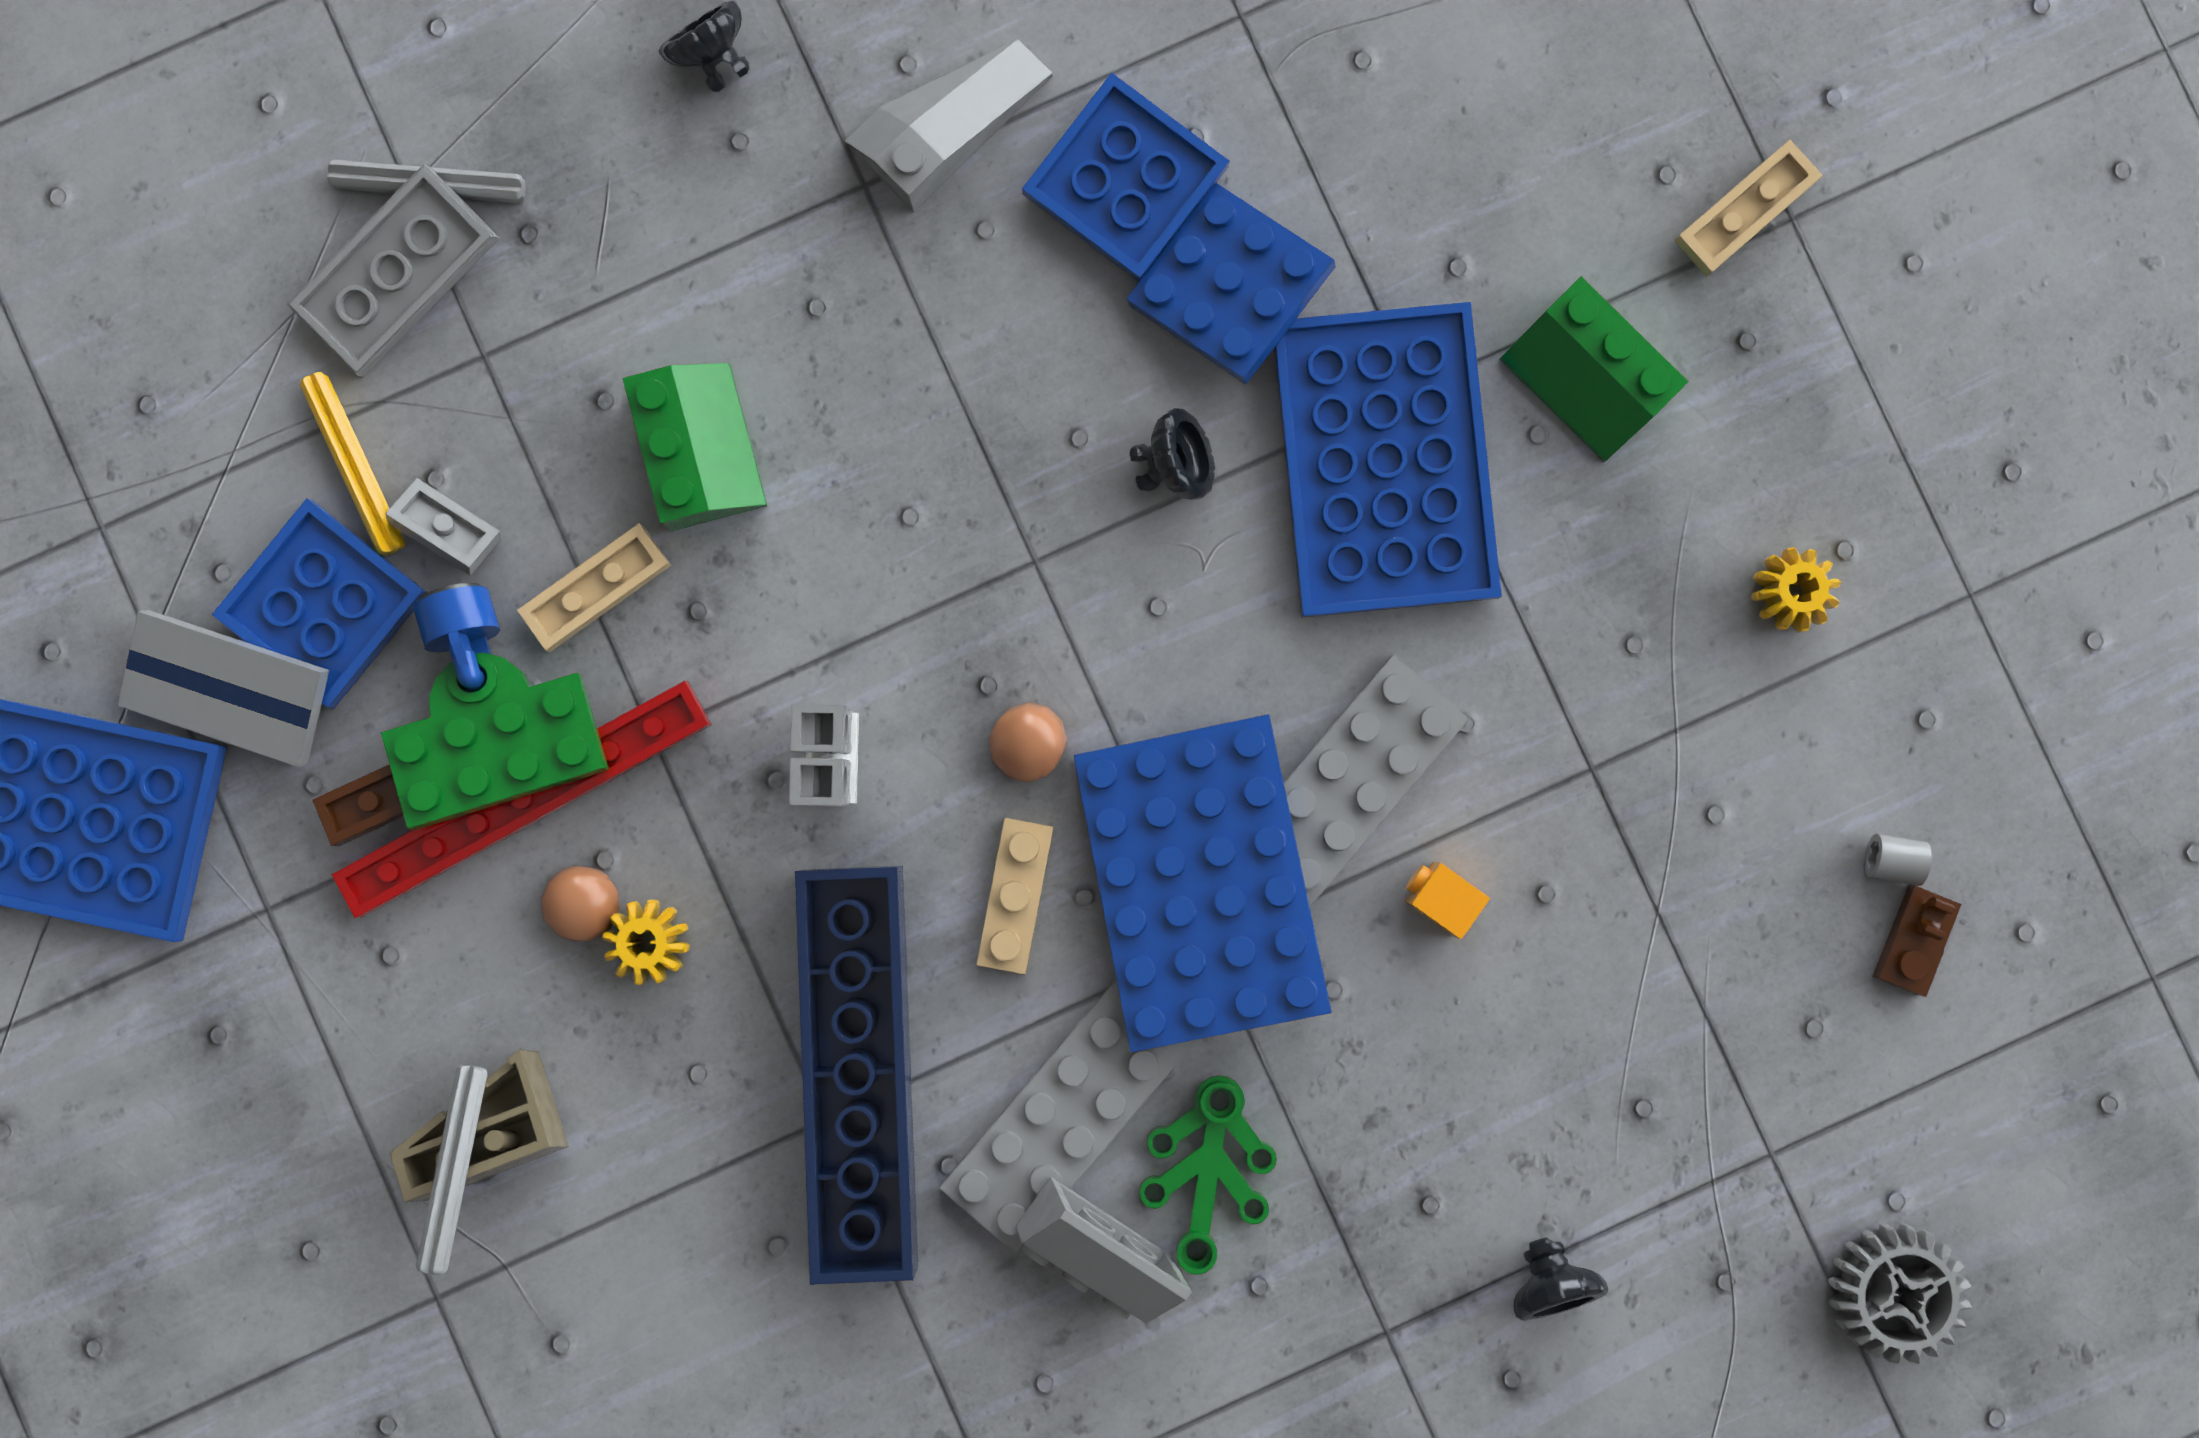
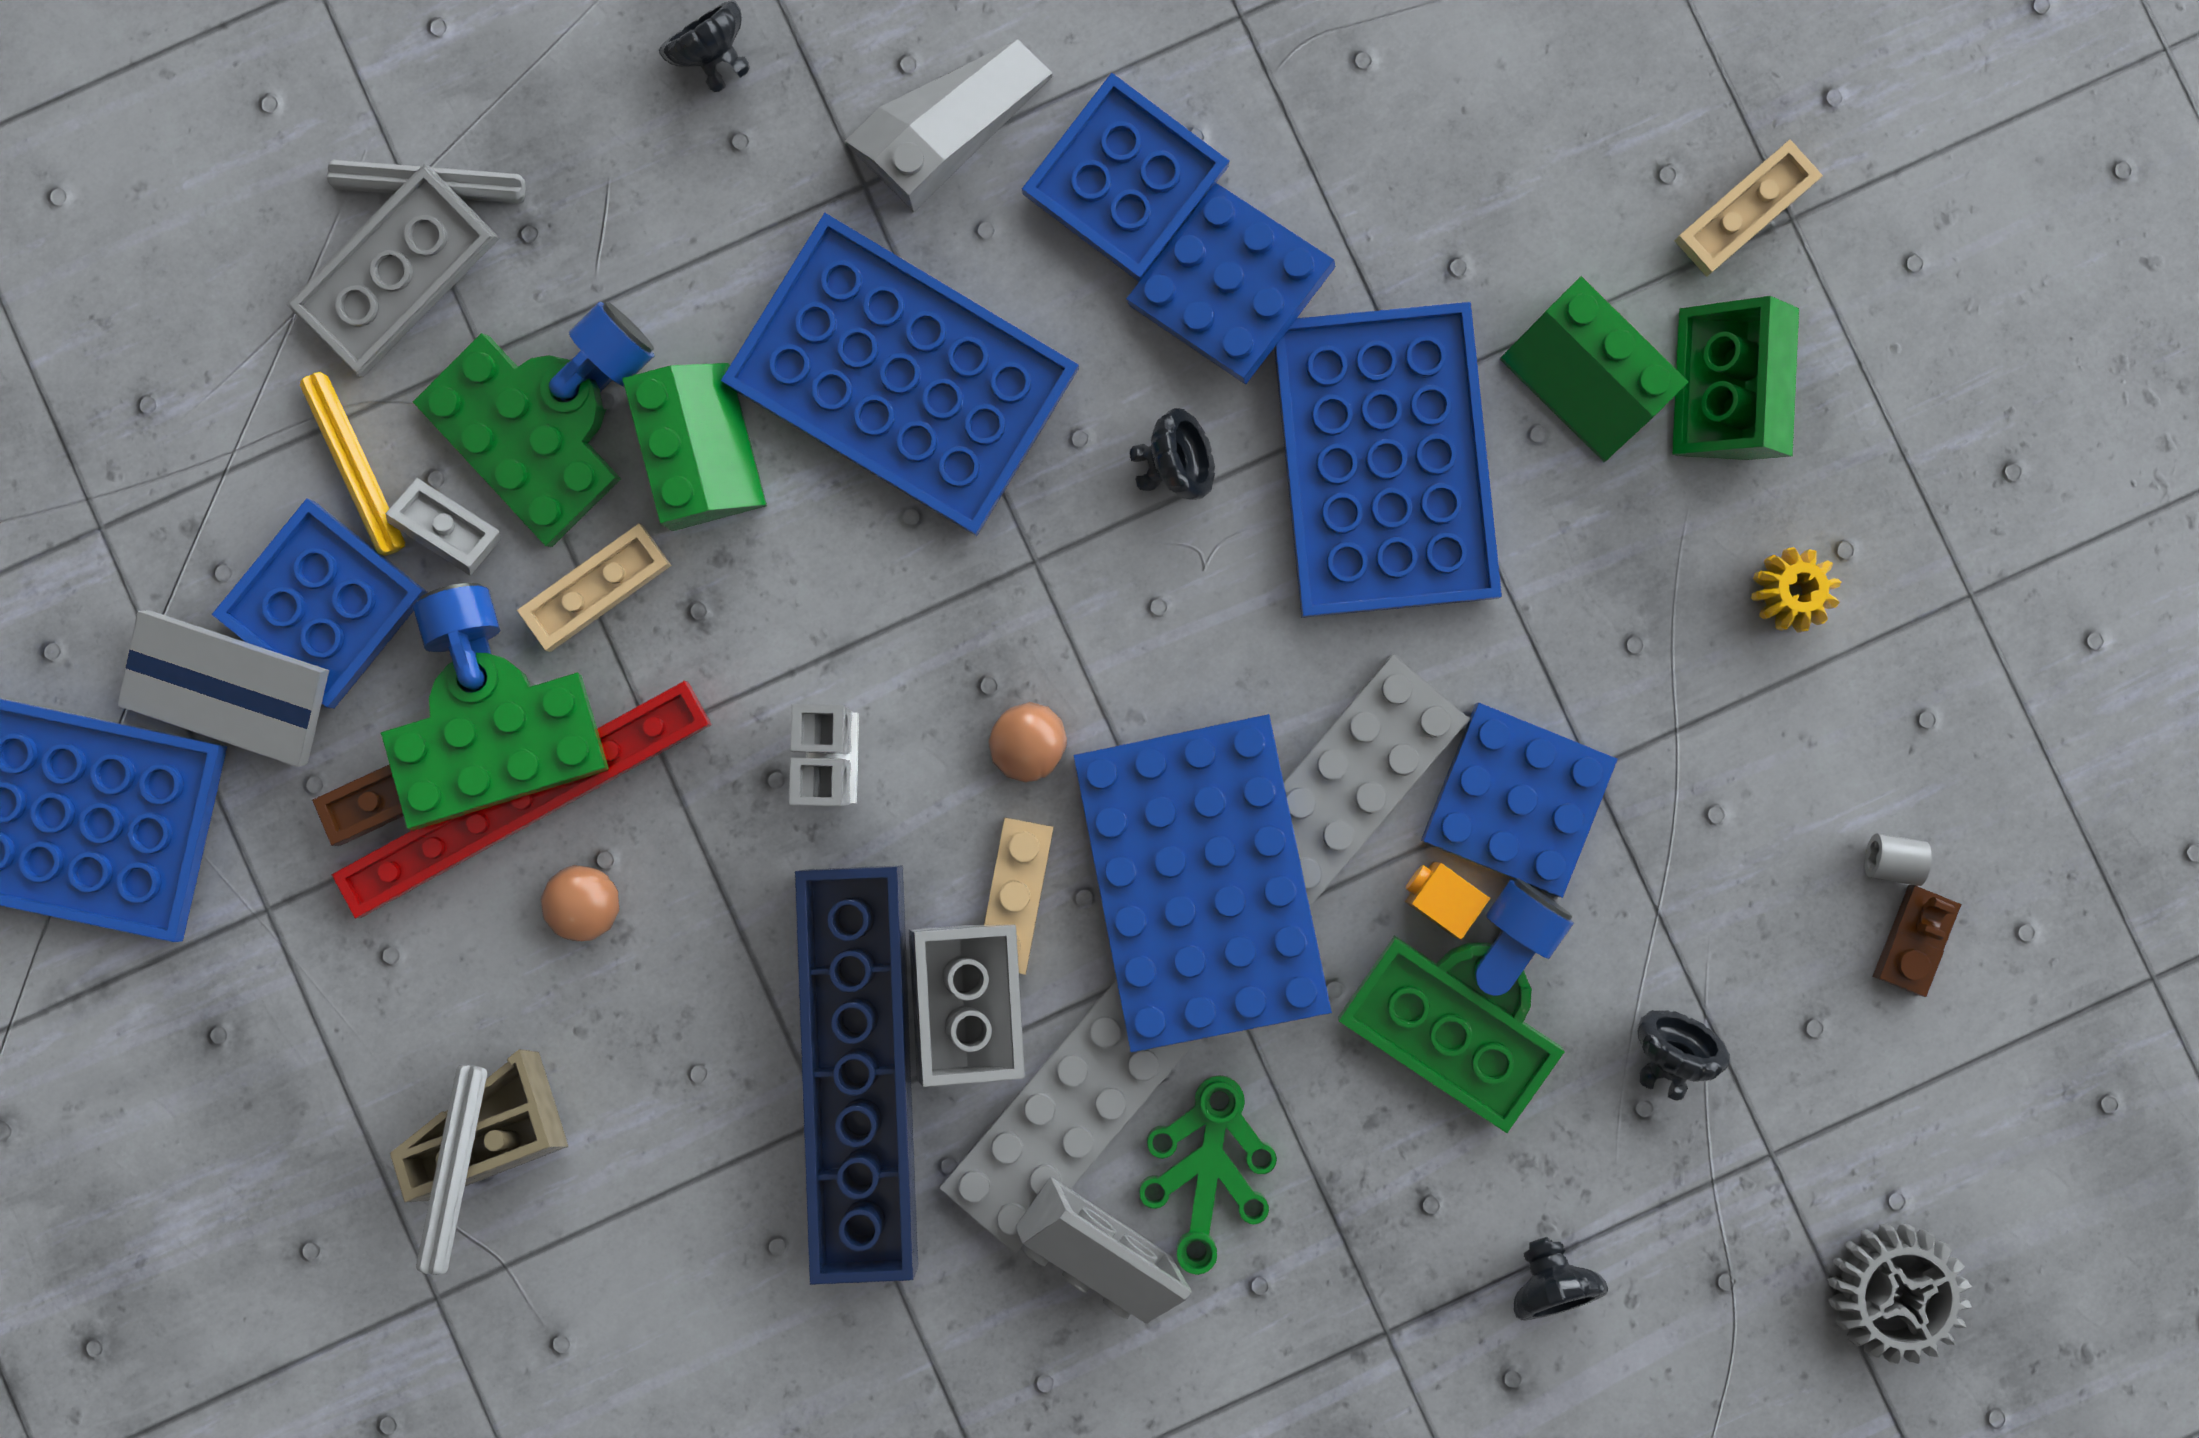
(534, 421): none -> green plate
(650, 961): yellow gear -> none
(900, 374): none -> blue plate
(966, 1004): none -> light grey slope
(1467, 1012): none -> green plate
(1519, 799): none -> blue plate
(1679, 1051): none -> black hair
(1739, 379): none -> green slope

